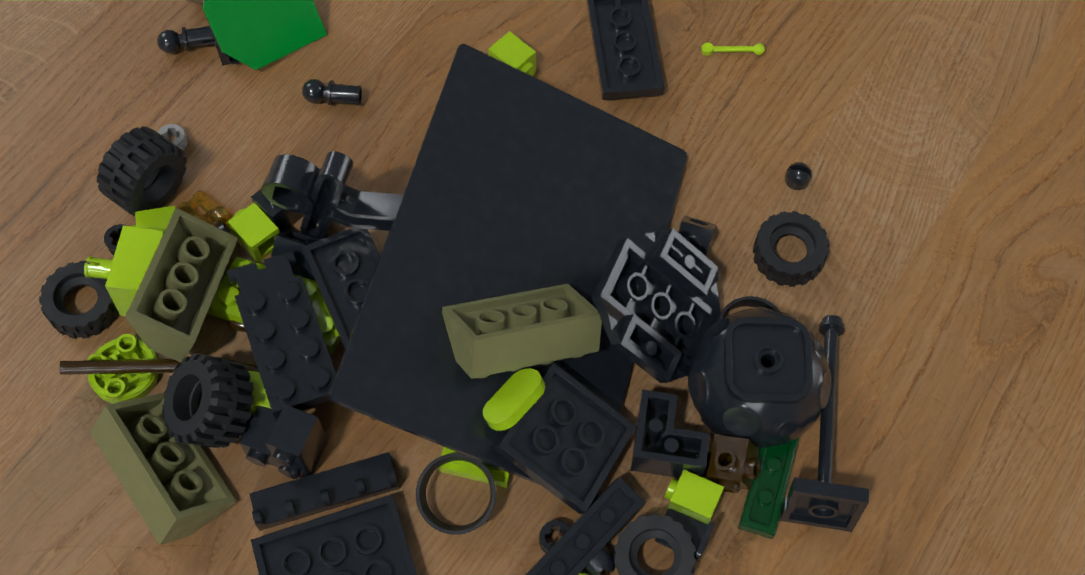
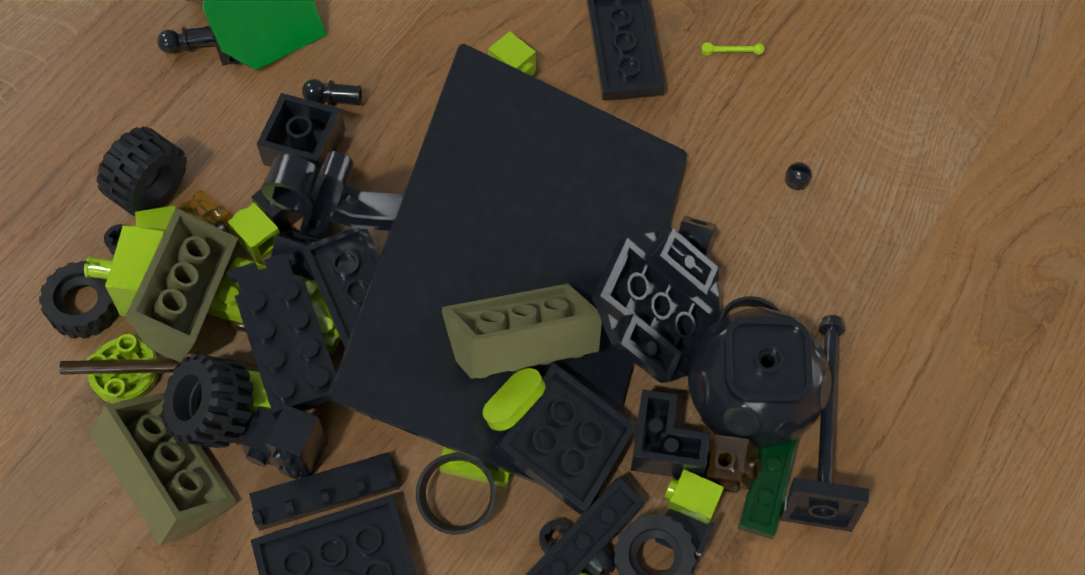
(174, 130): light grey bush -> none
(301, 130): none -> black brick
(795, 225): black tyre -> none

